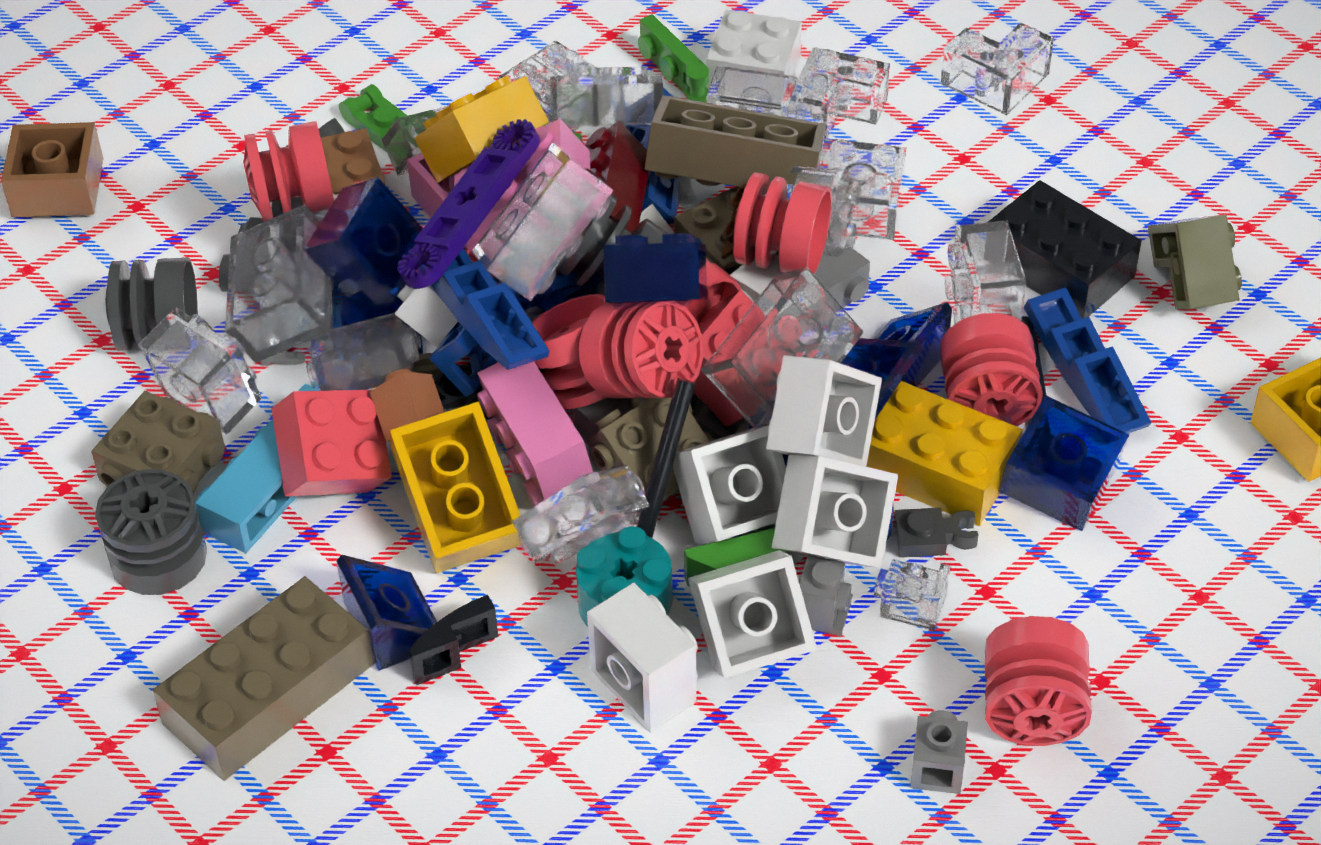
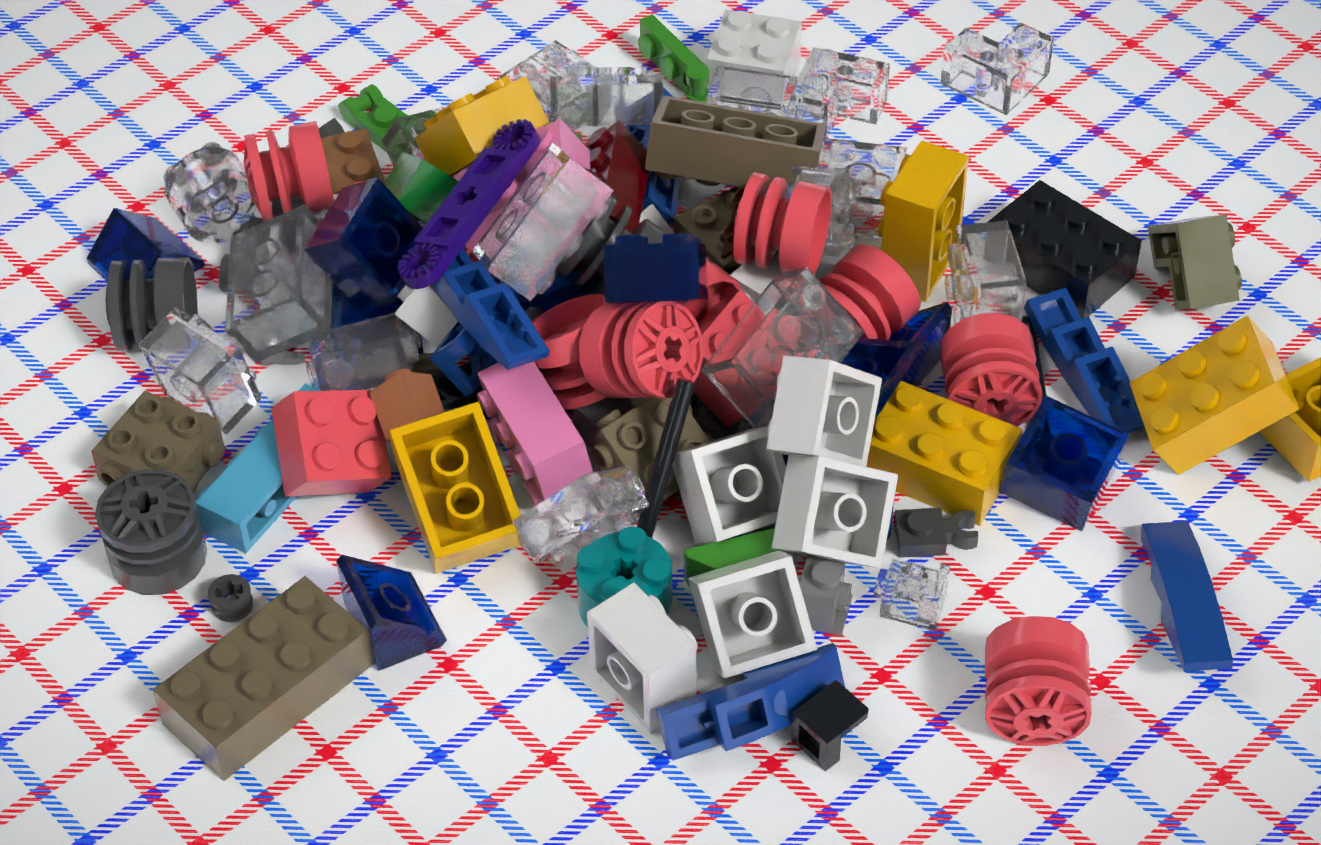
(52, 169): medium nougat brick -> none
(137, 237): none -> clear blue slope
(209, 193): none -> clear brick
(229, 585): none -> dark grey bush
(419, 186): none -> green brick
(439, 647): black slope -> none
(748, 707): none -> blue slope
(824, 721): none -> black panel
(873, 291): none -> coral wheel
(923, 212): none -> yellow brick
(939, 745): light grey brick -> none
(1186, 597): none -> blue slope
(1213, 395): none -> yellow brick

